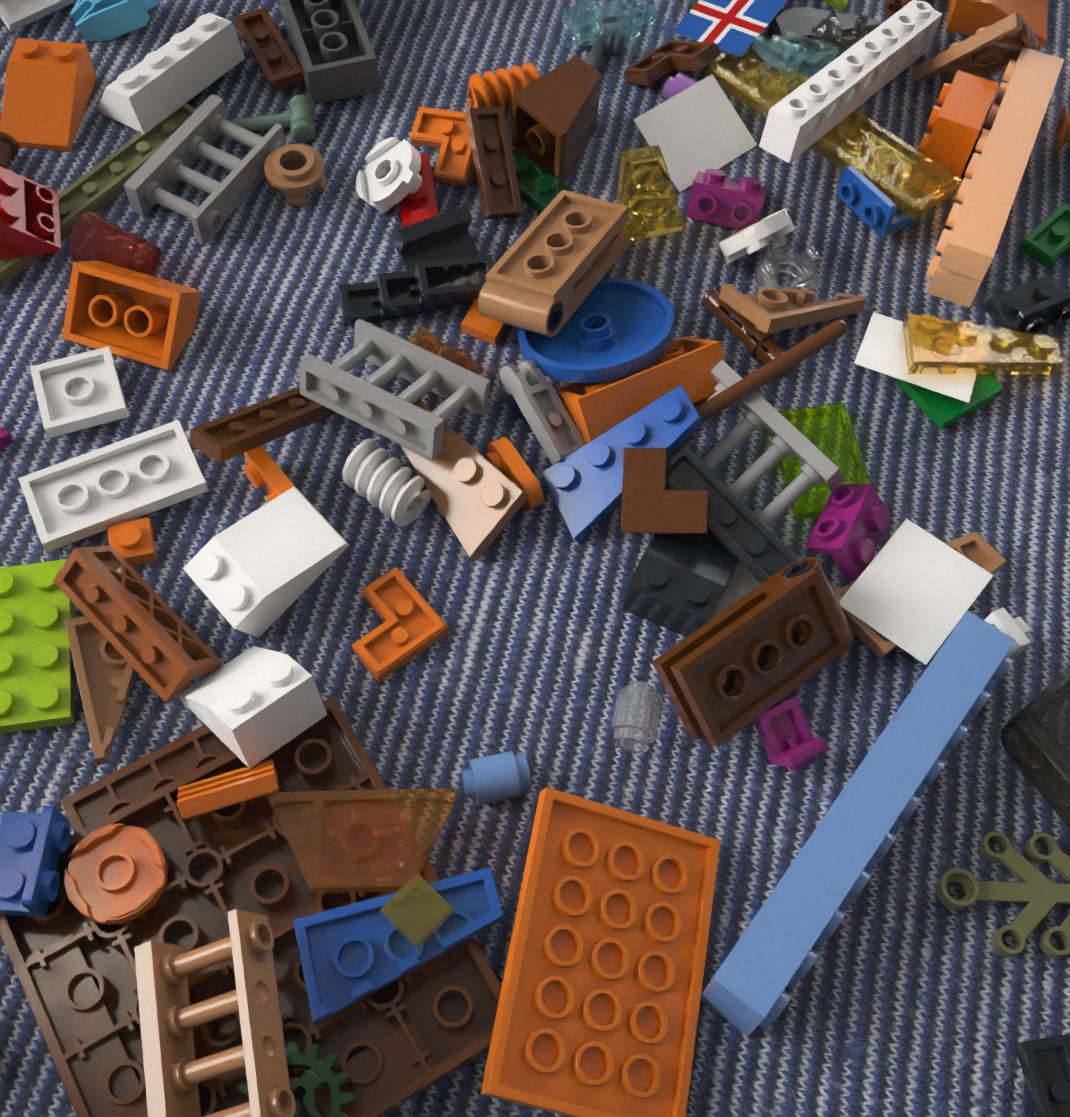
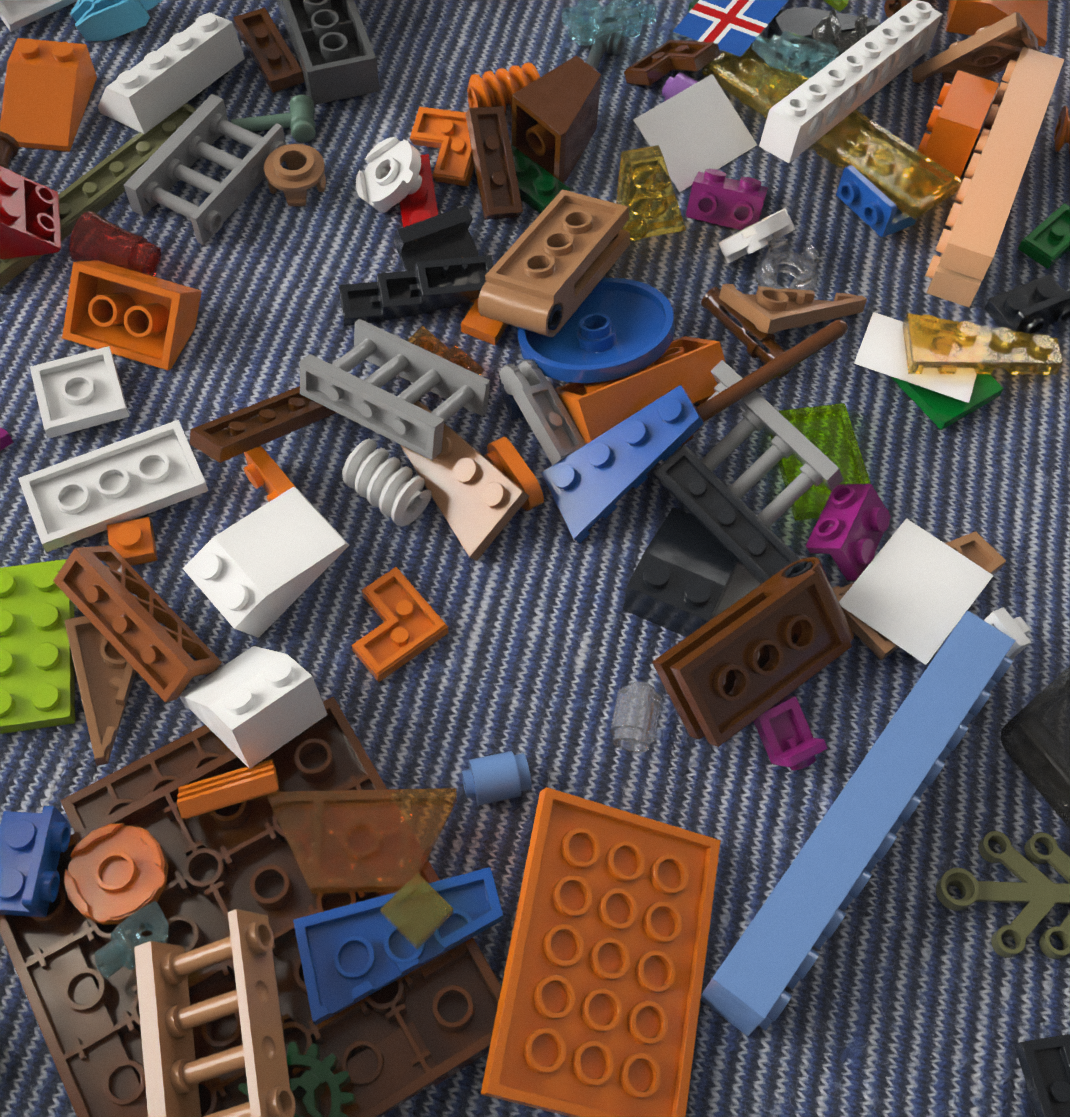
(126, 936): none -> clear light blue piece
(648, 503): reddish brown tile -> none

